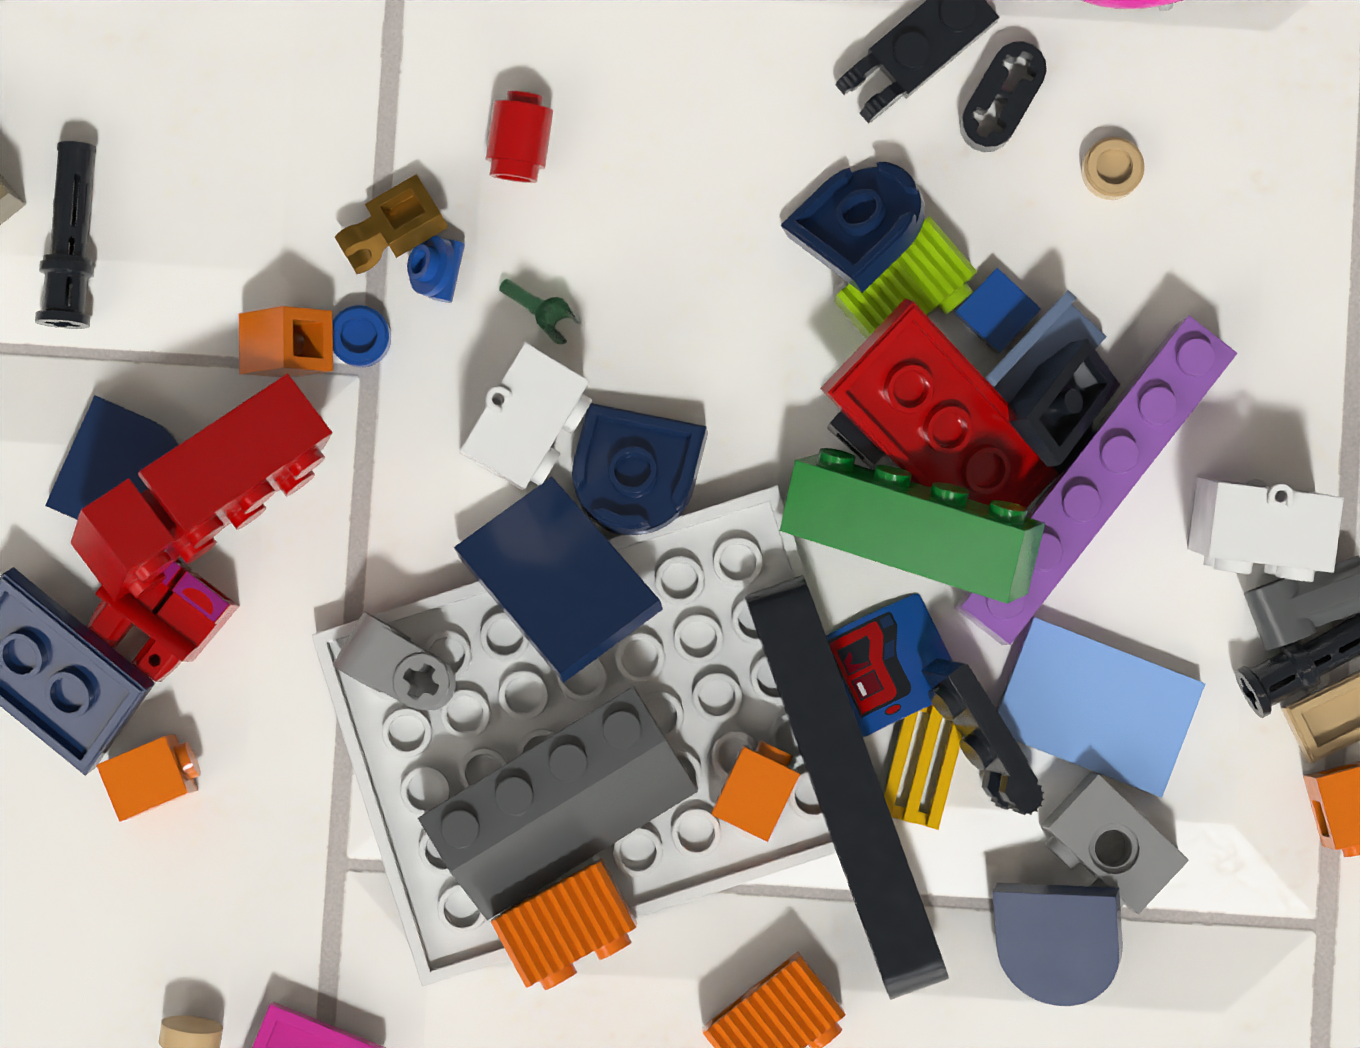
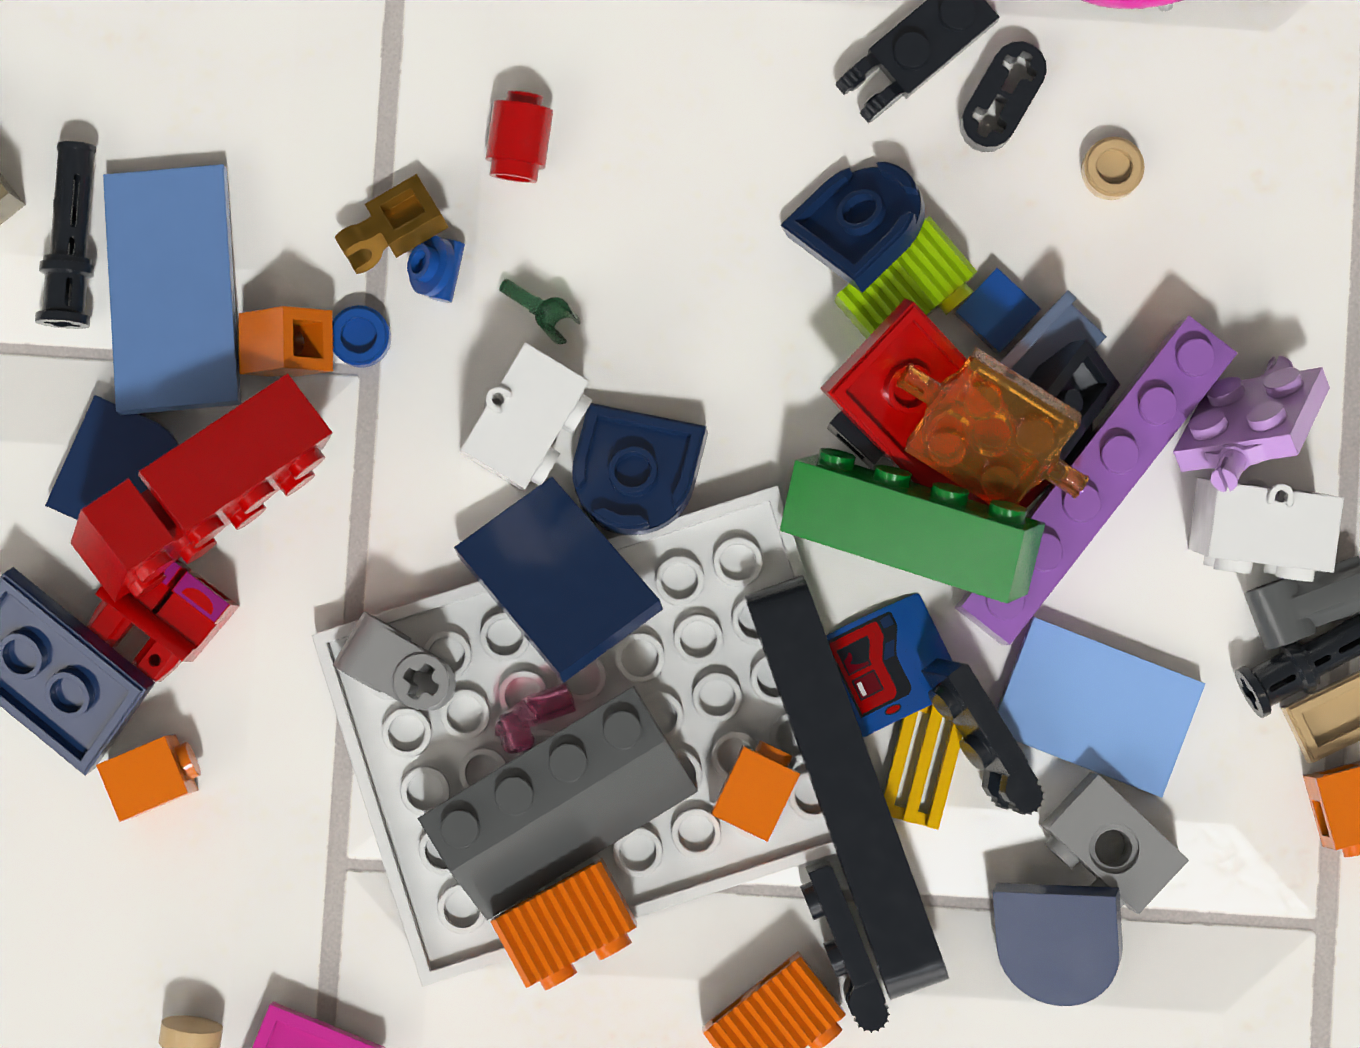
(171, 289): none -> medium blue tile
(532, 710): none -> clear pink arm
(846, 949): none -> black hinge
(992, 430): none -> clear orange plate
(1251, 421): none -> lavender plate

